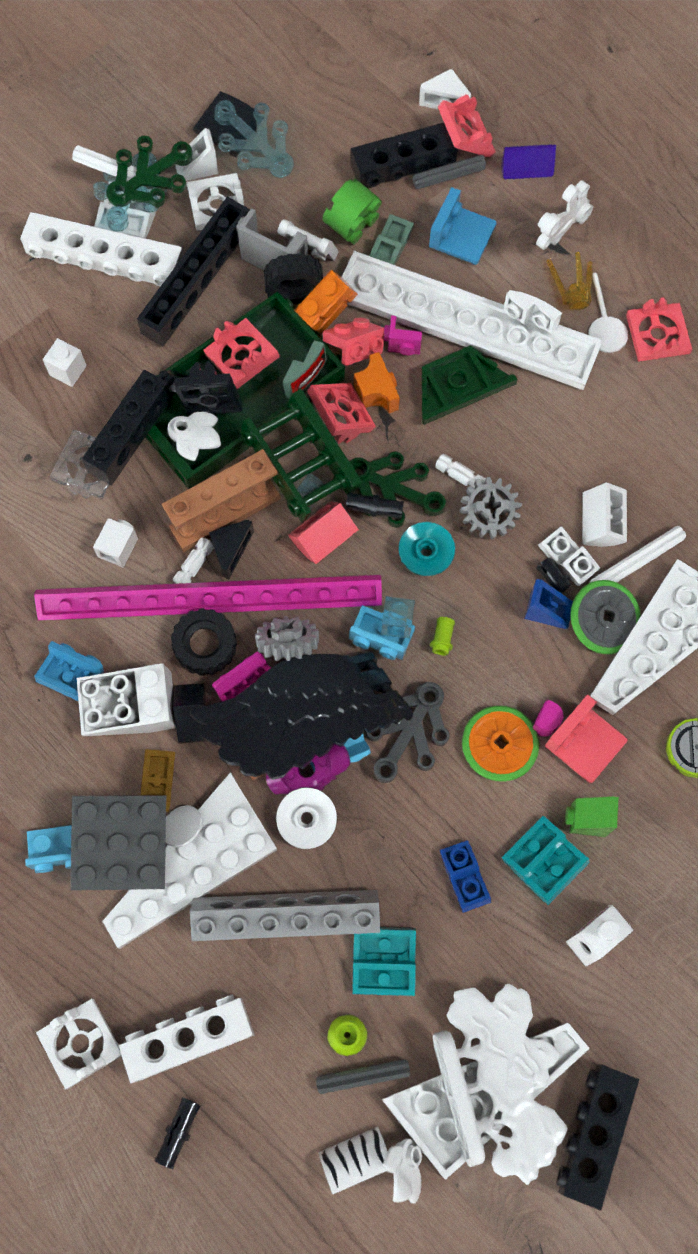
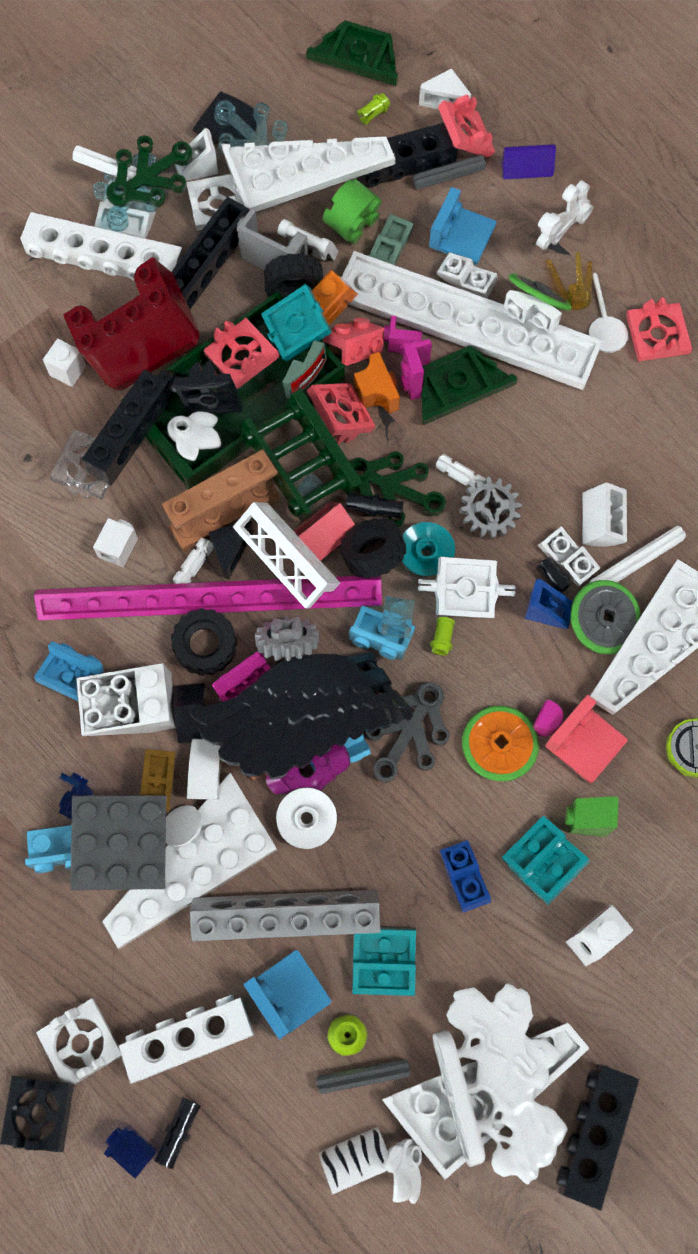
(56, 1139): none -> black piece
(79, 788): none -> clear blue bracket
(130, 1150): none -> clear blue bracket
(139, 333): none -> dark red windscreen
(203, 770): none -> white slope
(288, 994): none -> dark azure bracket
(293, 547): none -> white fence
(296, 168): none -> white wing
(296, 322): none -> teal plate
(358, 51): none -> dark green wing
(378, 105): none -> lime pin
(379, 561): none -> black tyre
(415, 356): none -> dark pink bracket
(463, 275): none -> white slope
(466, 587): none -> white plate
(540, 291): none -> bright green wheel

